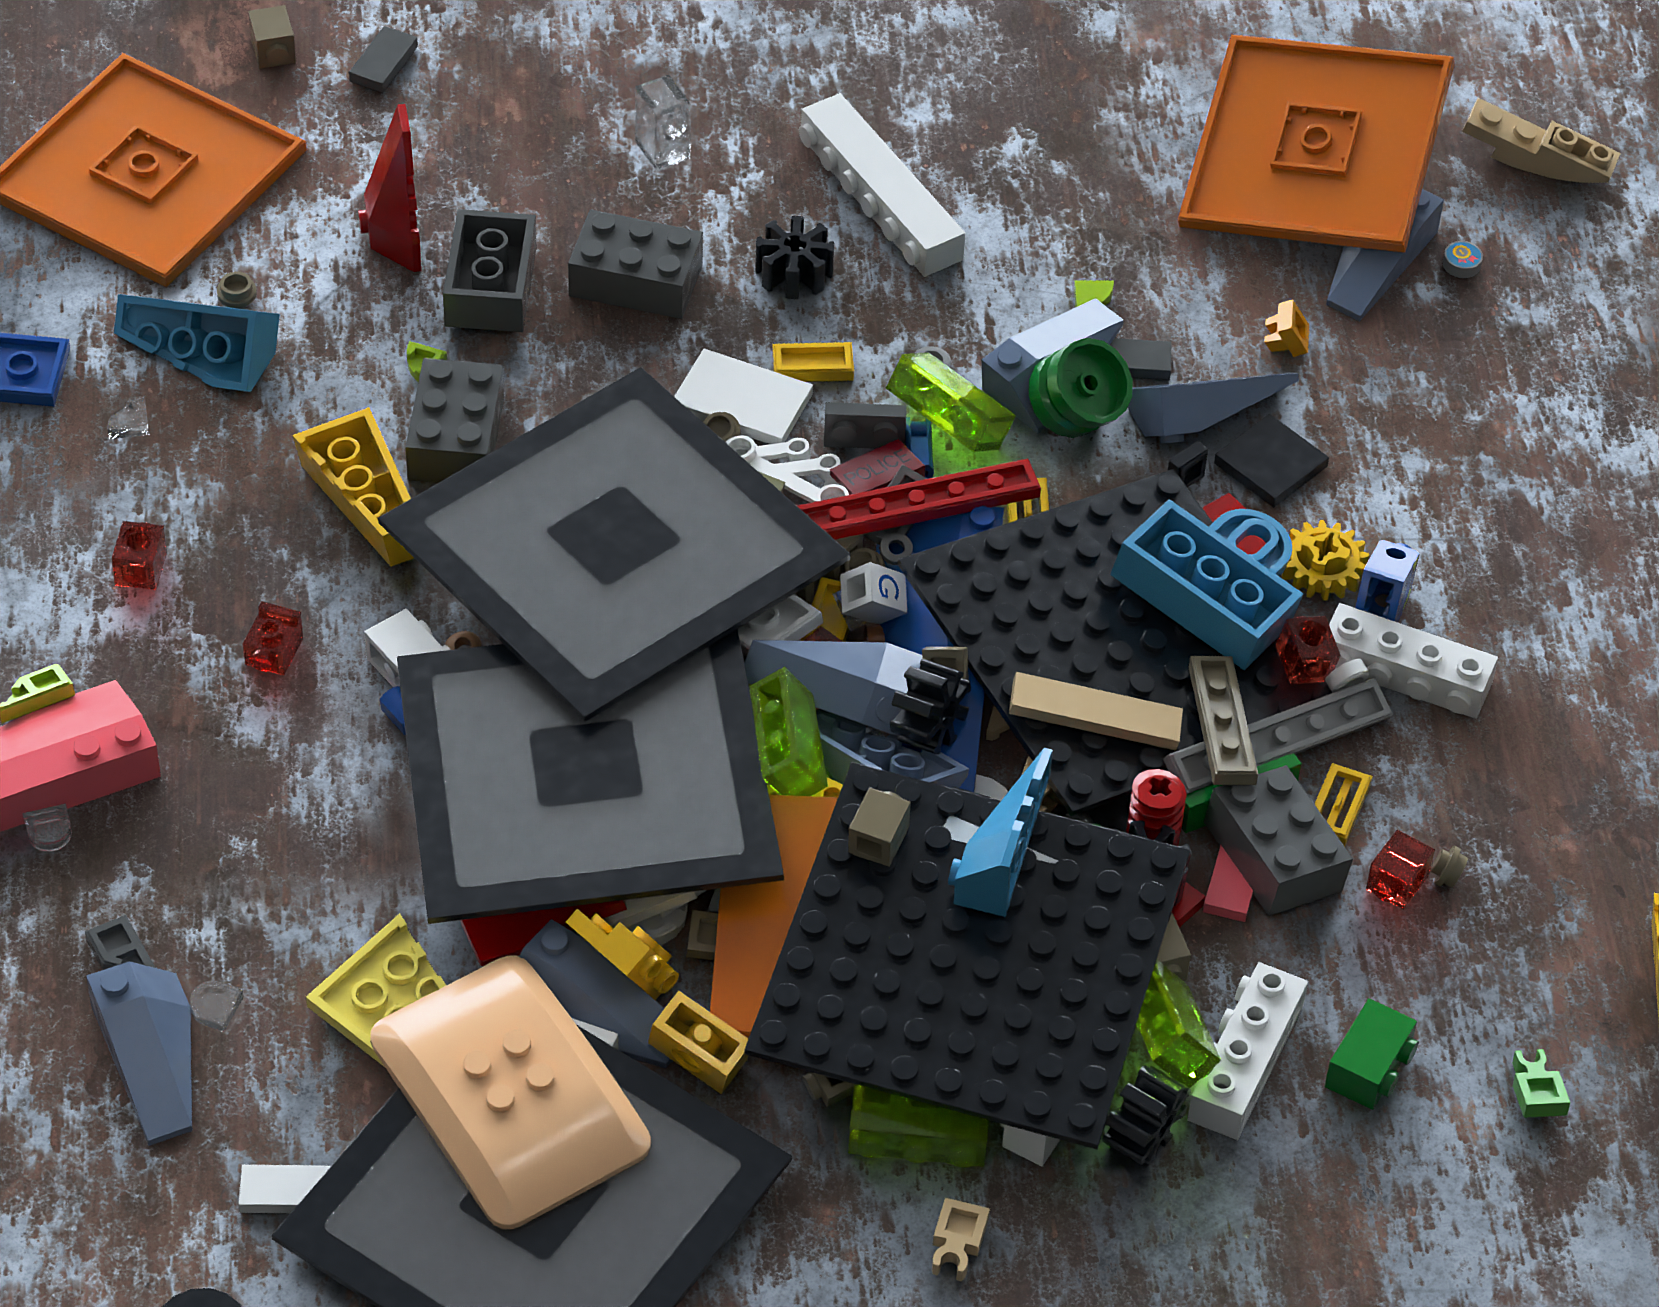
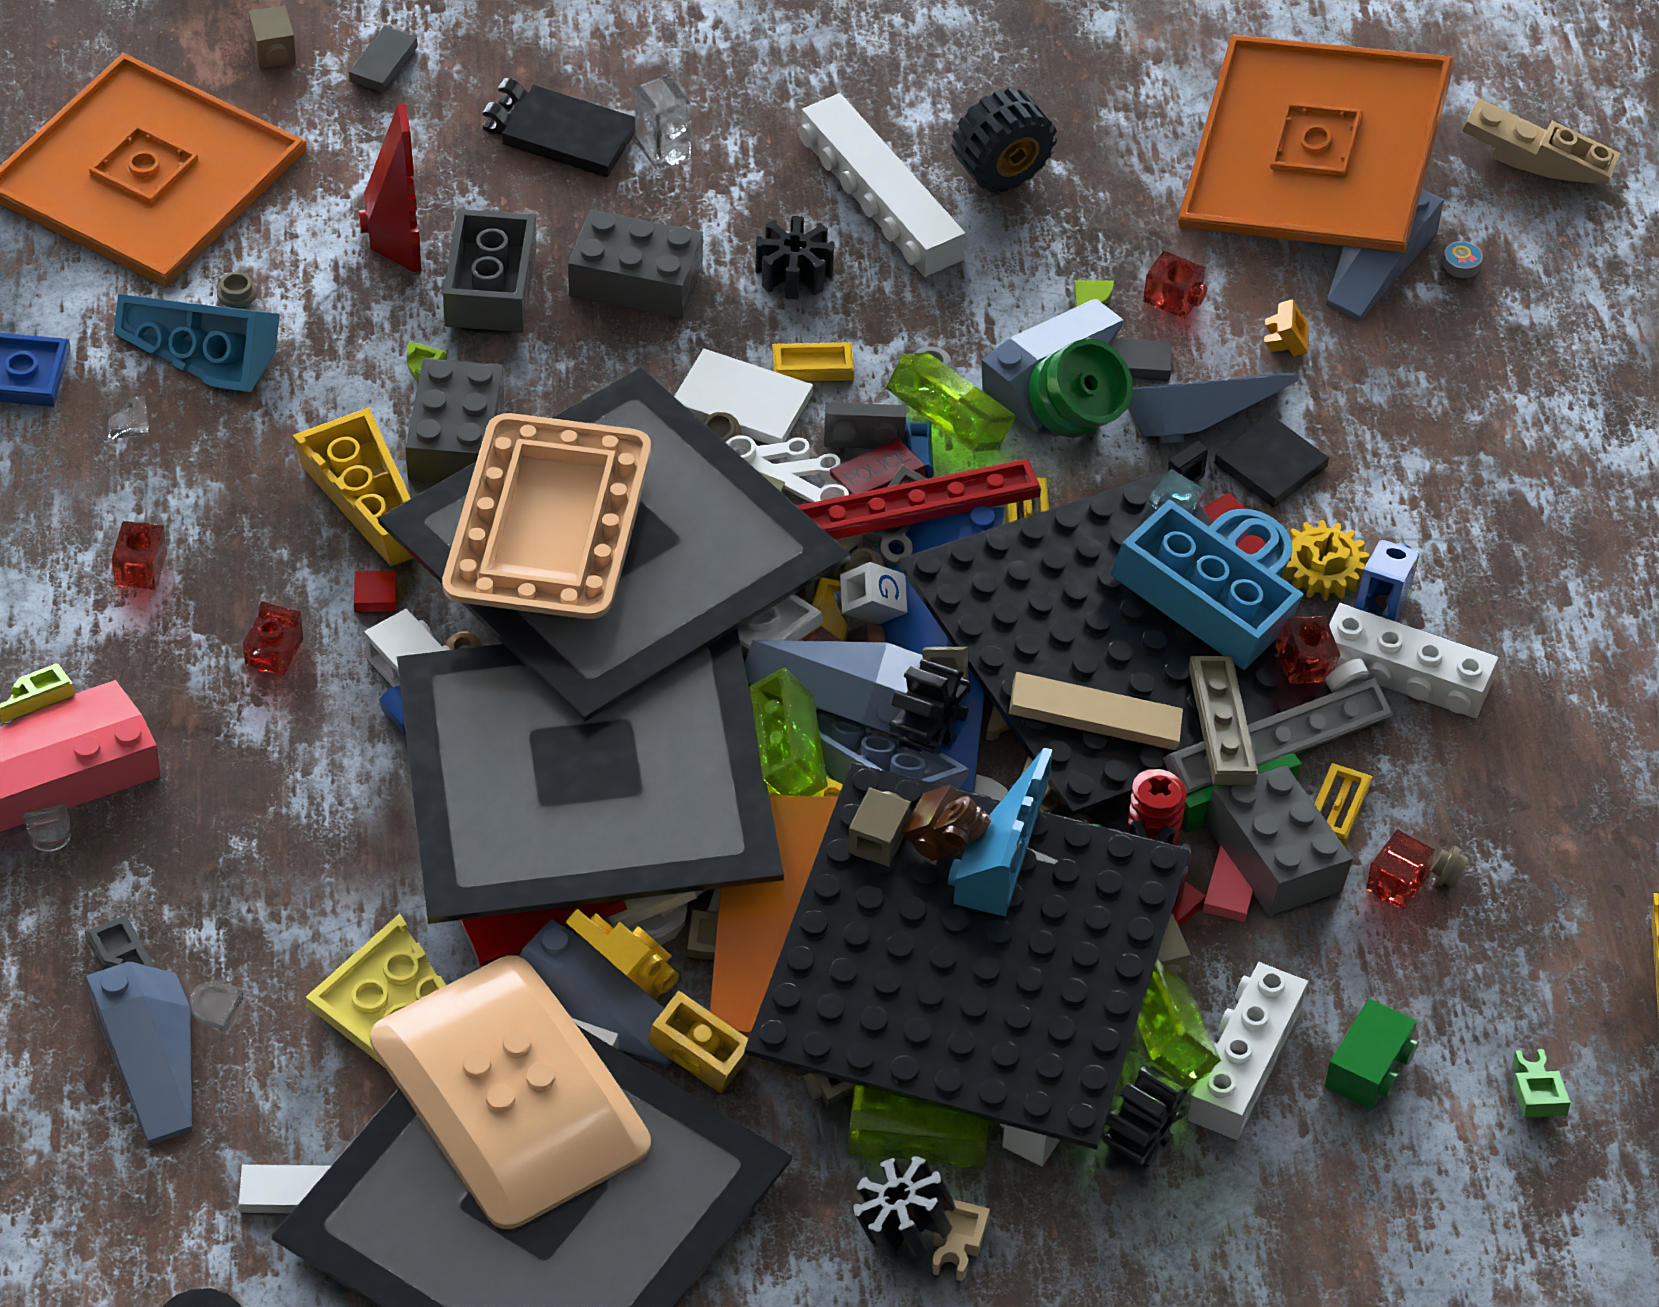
(375, 591): none -> red tile
(548, 516): none -> light nougat wedge
(559, 127): none -> black tile
(904, 1207): none -> black gear
(945, 823): none -> reddish brown brick
(1004, 140): none -> black wheel
(1175, 284): none -> clear red brick
(1179, 490): none -> clear light blue plate

